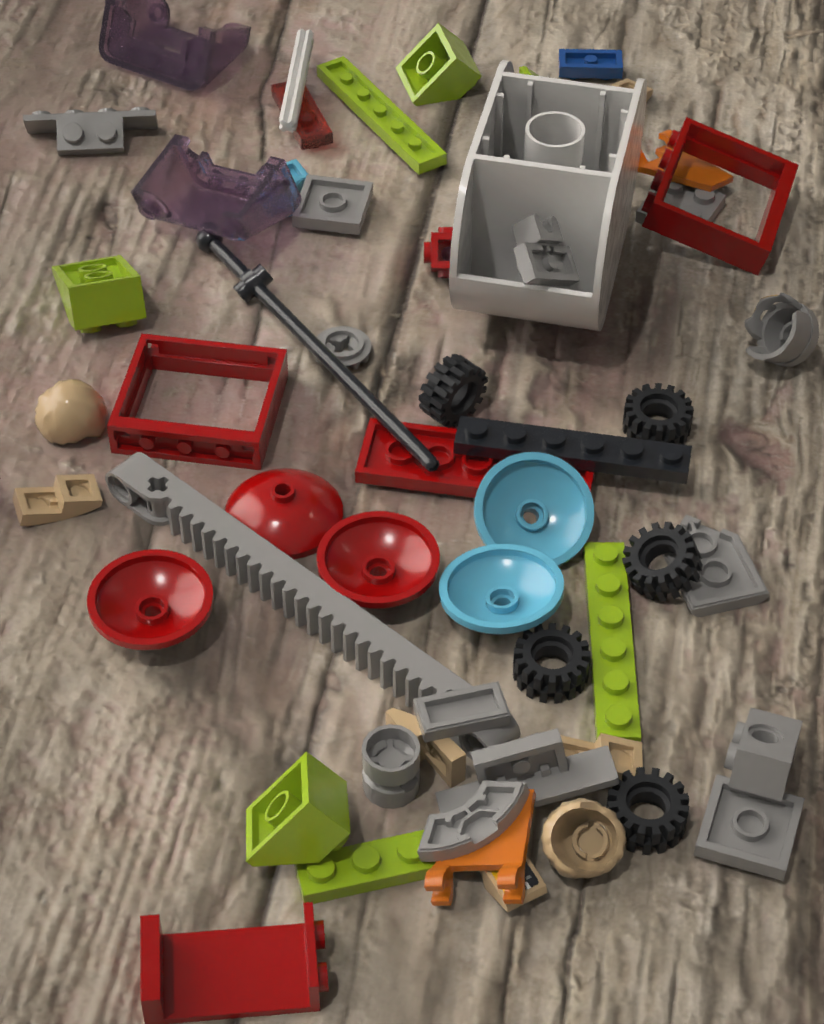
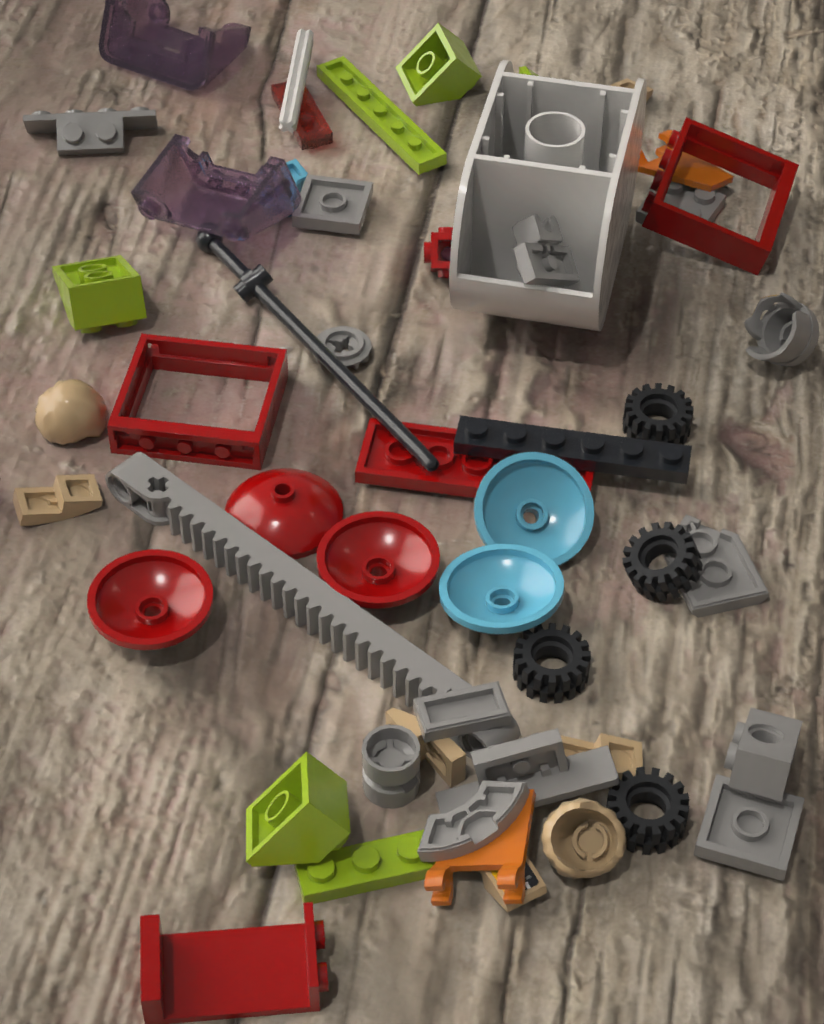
(452, 390): black tyre -> none
(590, 64): blue plate -> none
(611, 641): lime plate -> none

